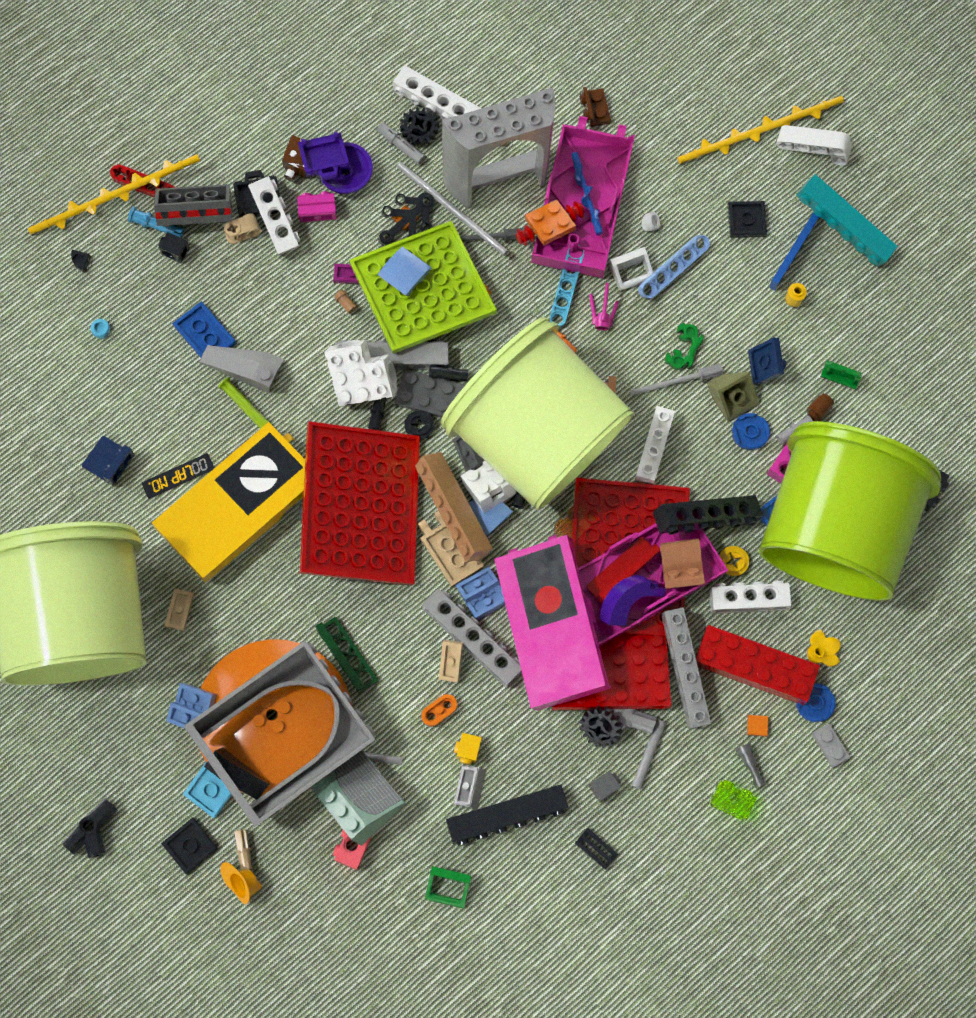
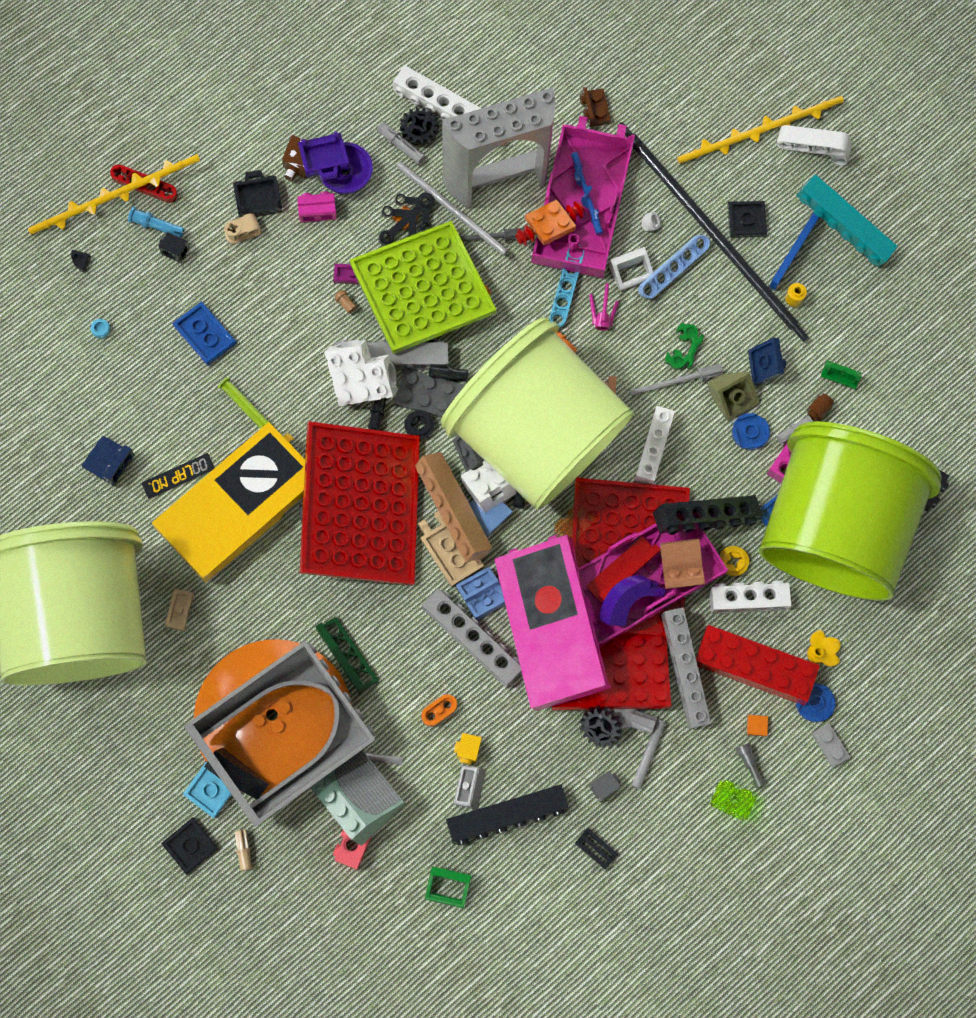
(92, 839): black piece -> none
(189, 704): medium blue slope -> none
(193, 205): dark grey brick -> none
(241, 882): light orange piece -> none
(248, 366): light grey wedge -> none
(258, 190): white brick -> none
(404, 271): medium blue slope -> none
(451, 660): tan plate -> none
(716, 236): none -> black axle

